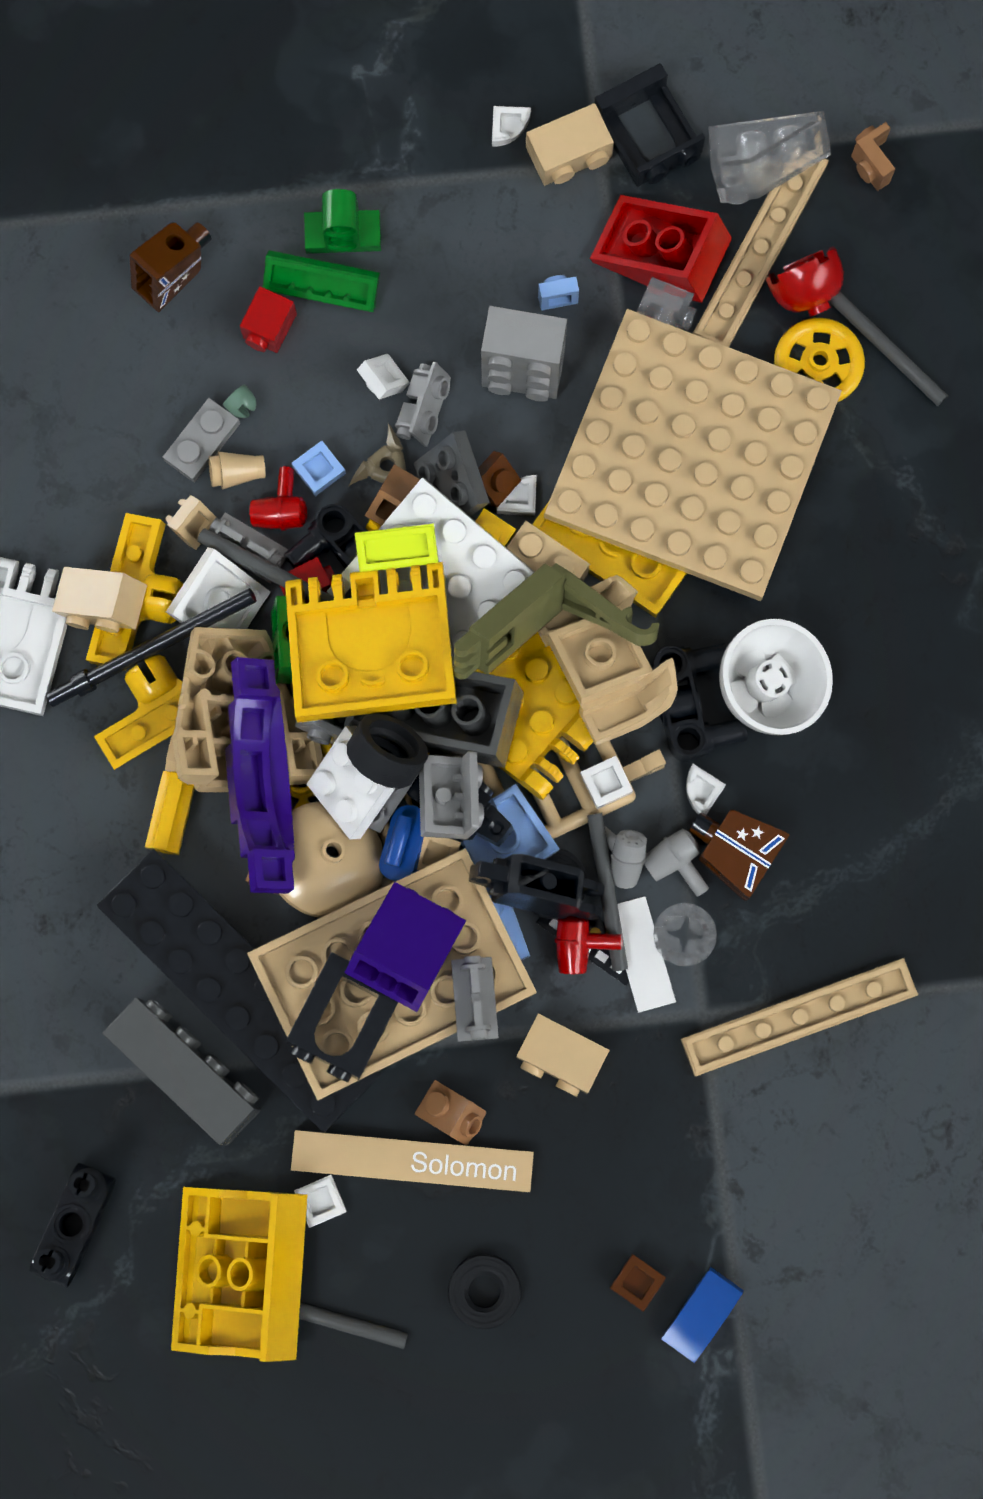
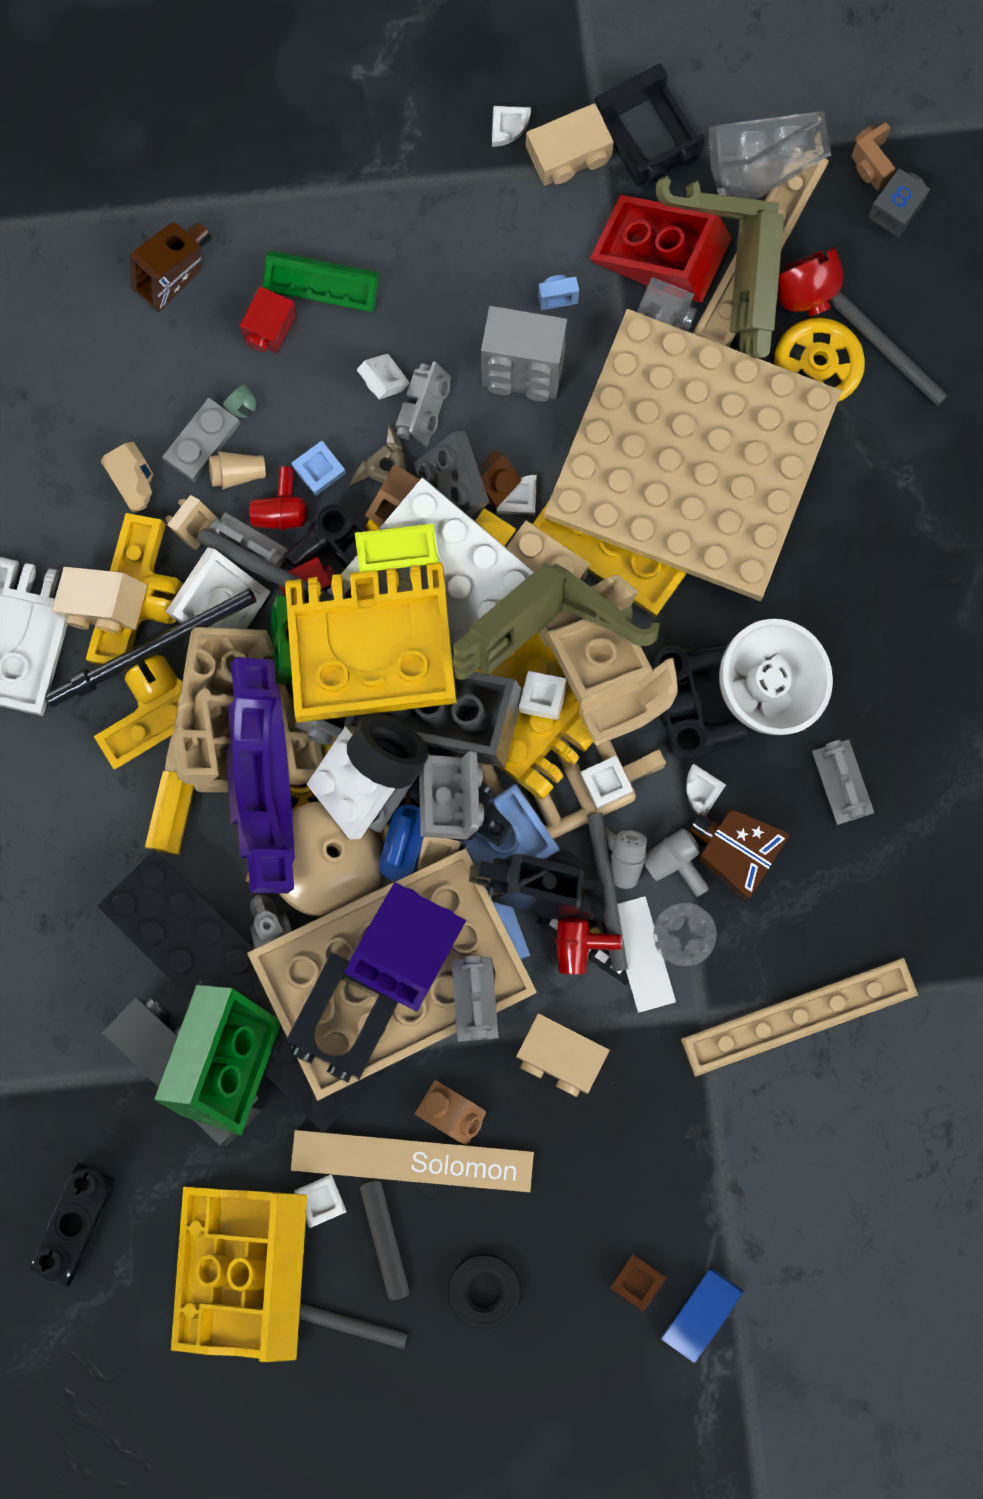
(130, 475): none -> tan rock
(218, 1059): none -> green slope
(267, 921): none -> light grey hinge
(341, 225): green tile -> none
(384, 1240): none -> dark grey axle
(543, 695): none -> white plate
(756, 259): none -> olive hinge
(842, 781): none -> light grey hinge
(899, 202): none -> dark grey brick

